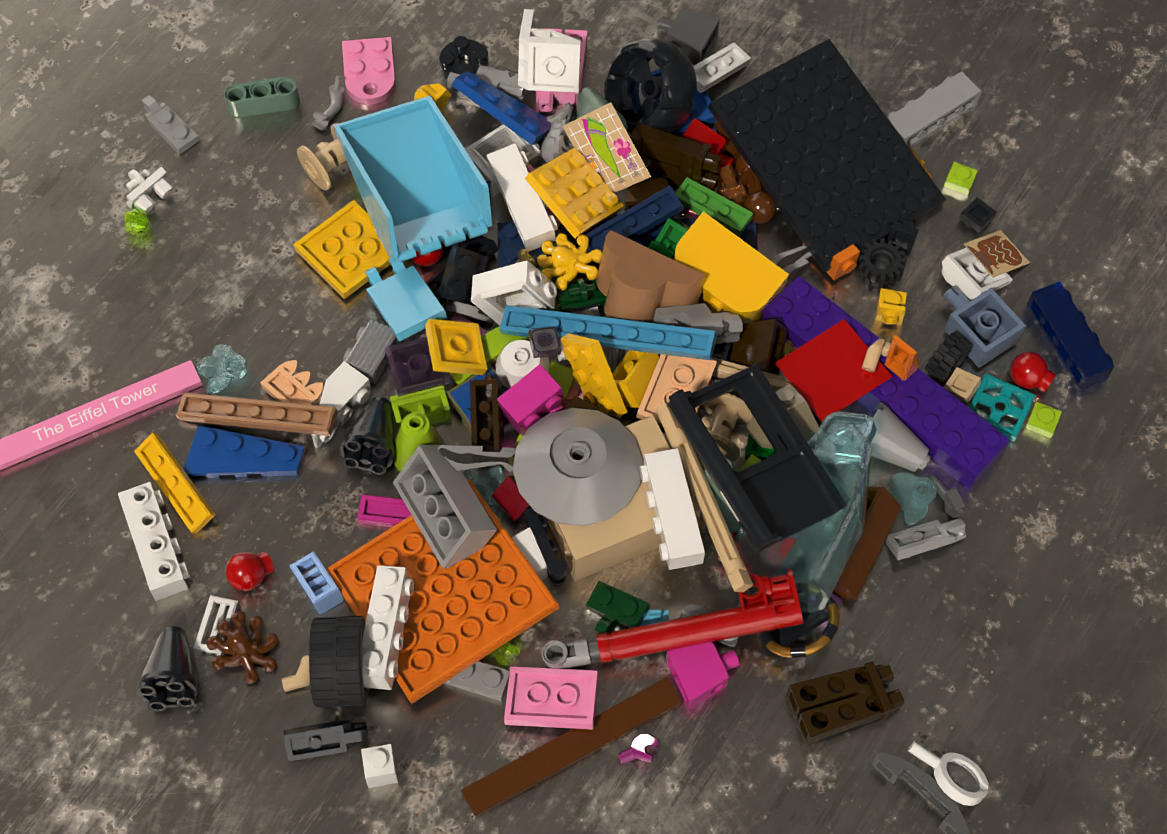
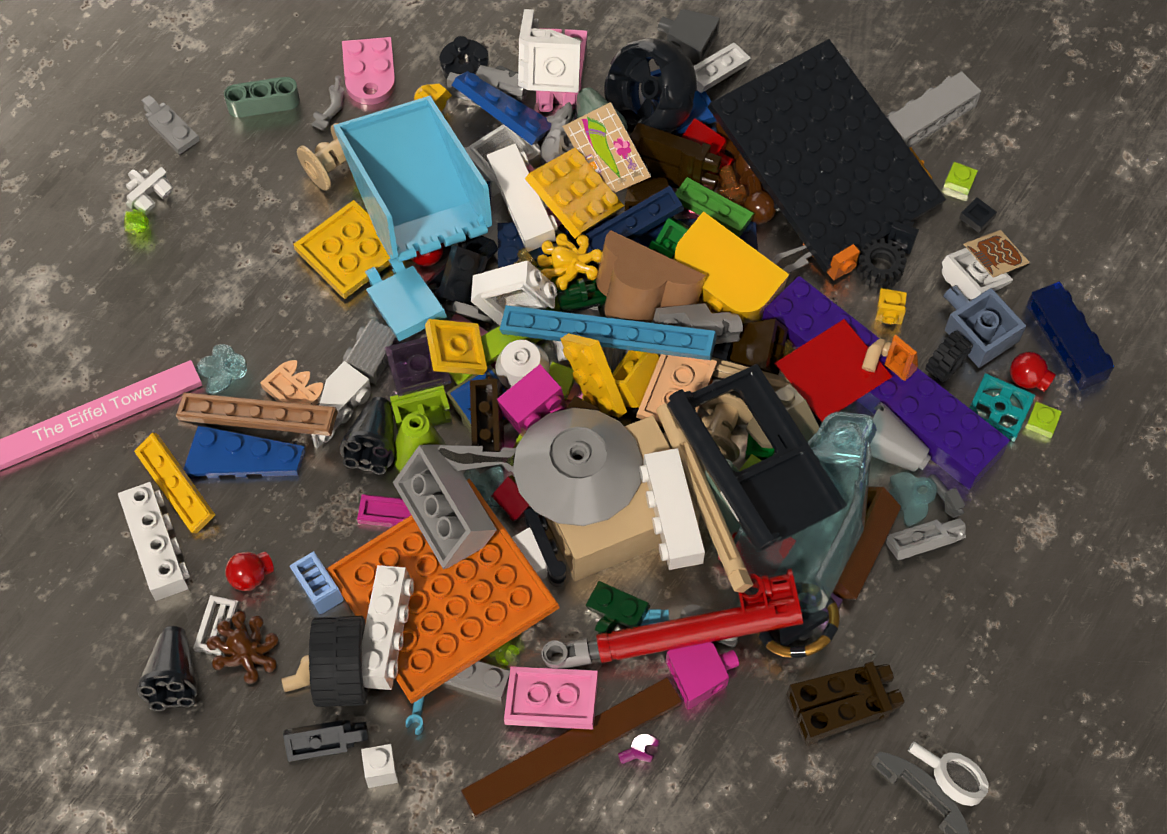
(416, 716): none -> medium azure piece
(544, 342): tile -> none
(962, 385): tan plate -> none

